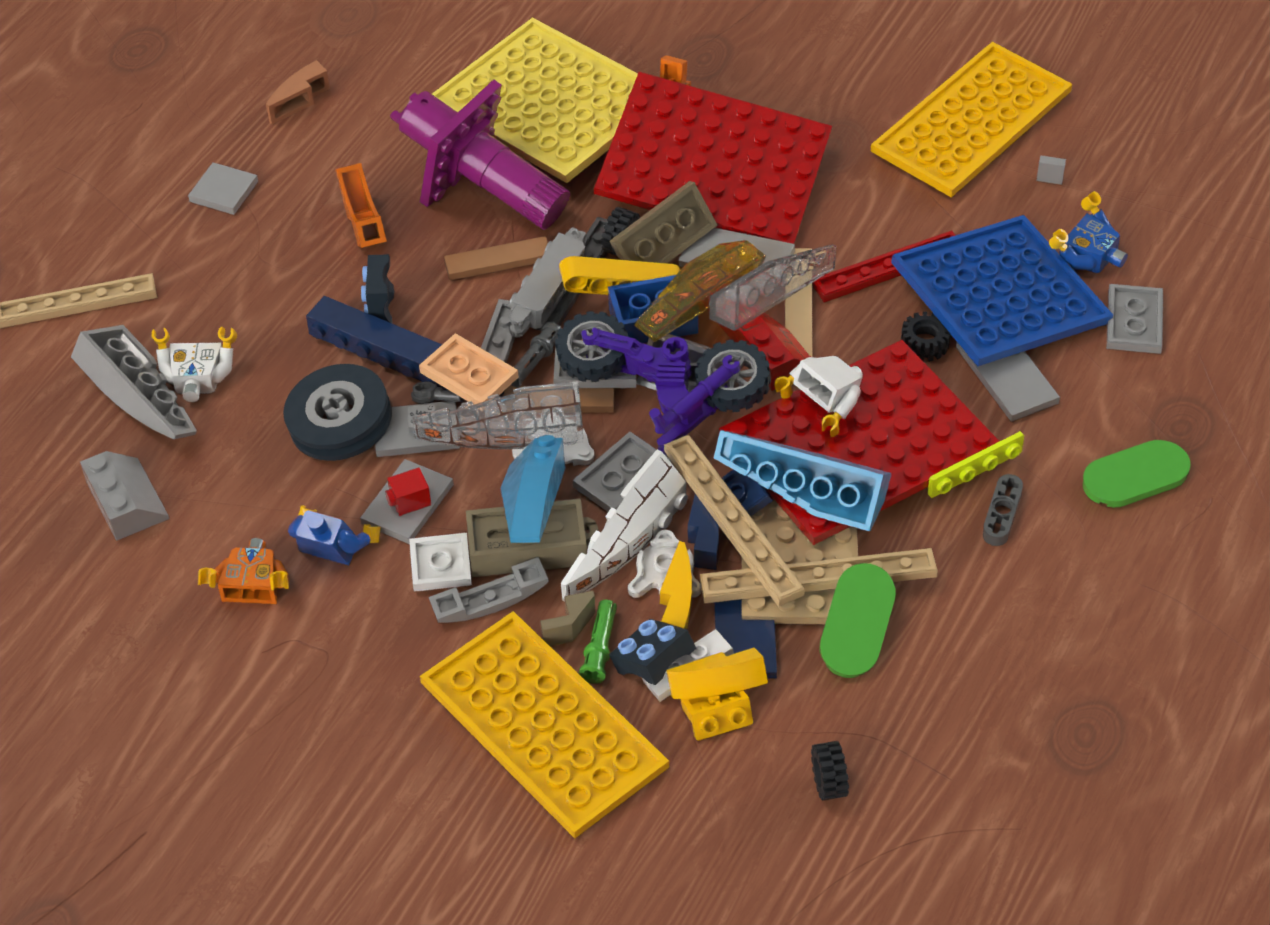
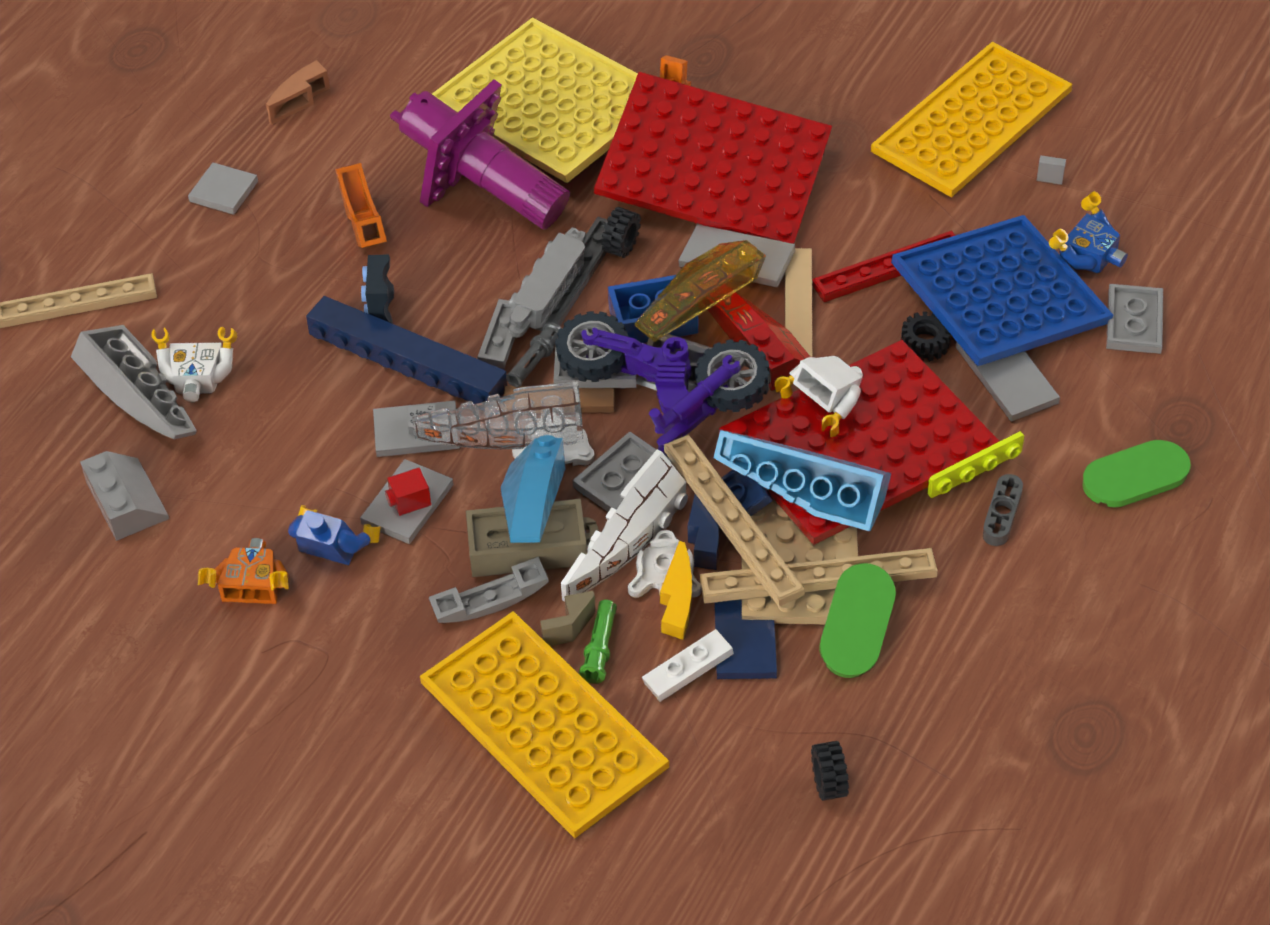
(346, 430): black wheel -> none
(428, 392): dark grey plate -> none
(440, 562): white plate -> none
(468, 370): light nougat plate -> none
(495, 258): medium nougat tile -> none
(597, 274): yellow beam -> none
(652, 650): black brick -> none
(666, 228): dark tan plate -> none
(717, 675): yellow slope -> none
(718, 713): yellow bracket -> none
(769, 286): clear wedge -> none

